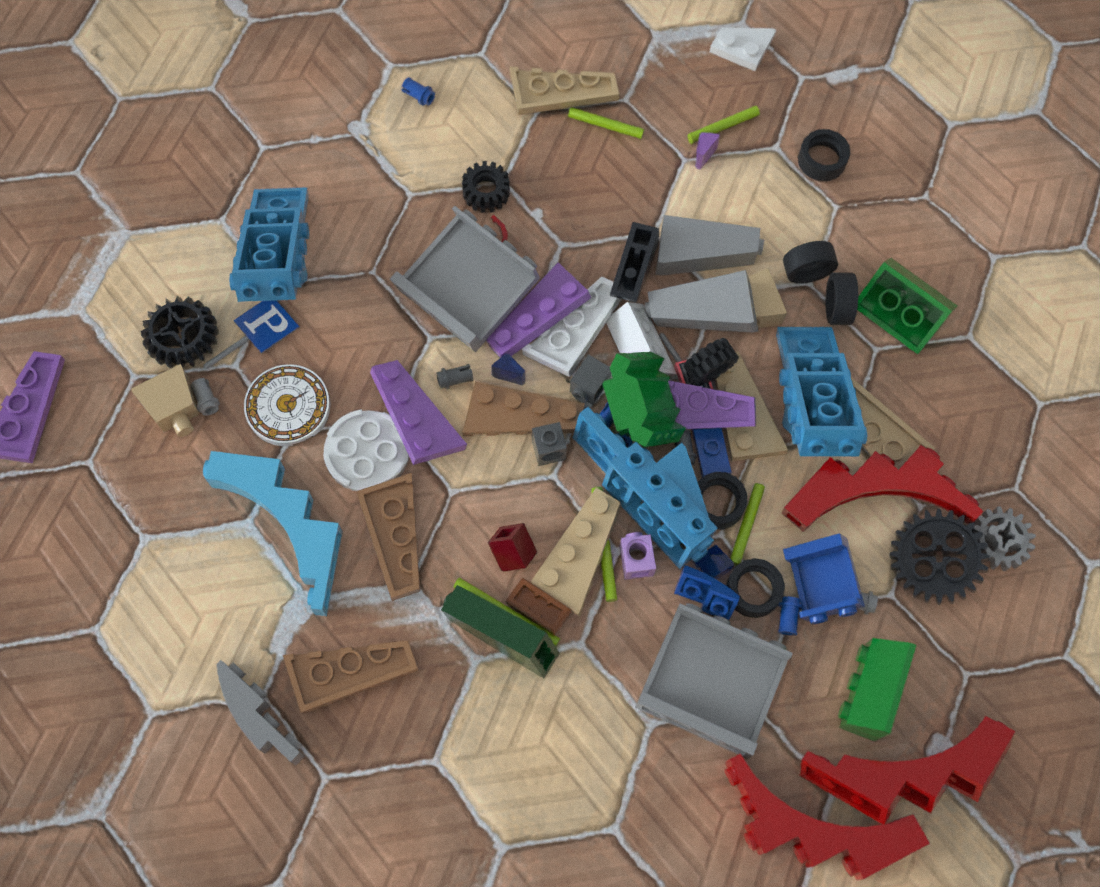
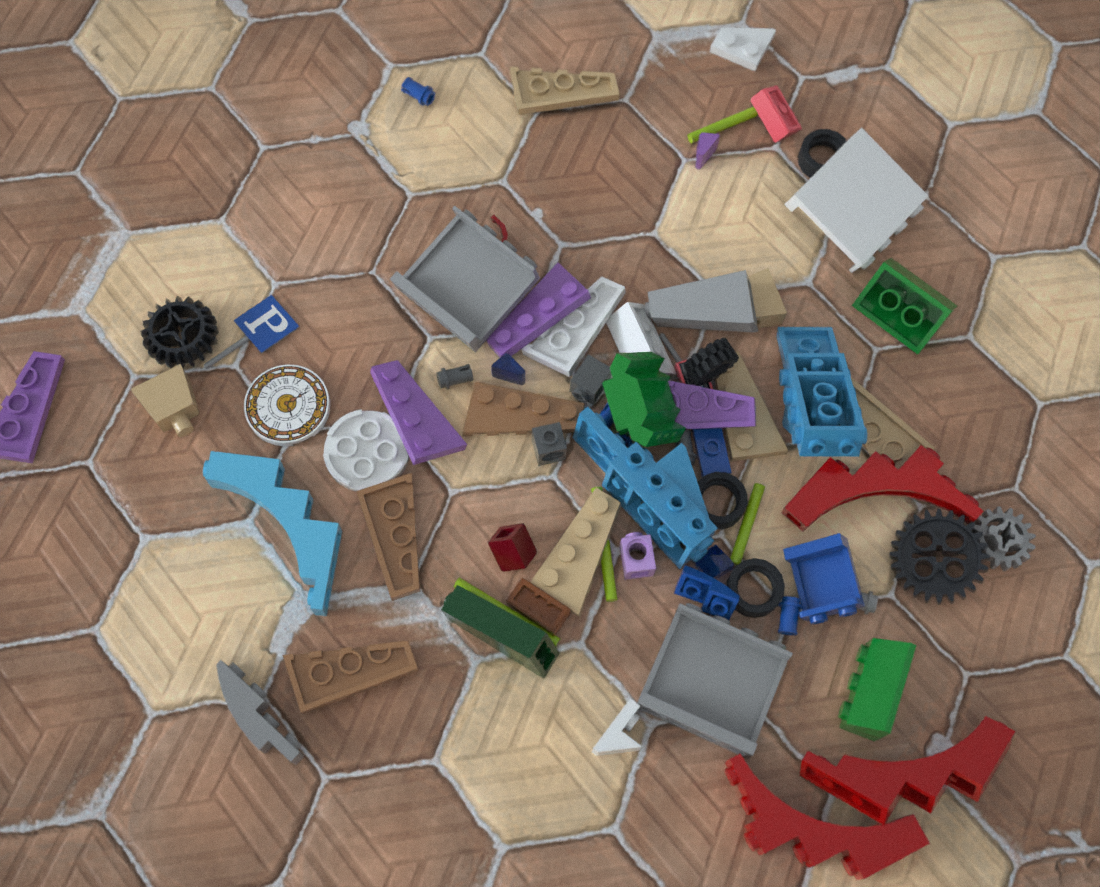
(206, 401): light grey pin -> none
(272, 246): dark azure wedge -> none
(482, 174): black tyre -> none
(606, 123): lime bar -> none
(614, 738): none -> white slope
(635, 262): black slope -> none
(705, 245): light grey slope -> none
(775, 113): none -> coral slope
(810, 262): black tyre -> none
(841, 298): black tyre -> none
(859, 199): none -> white panel

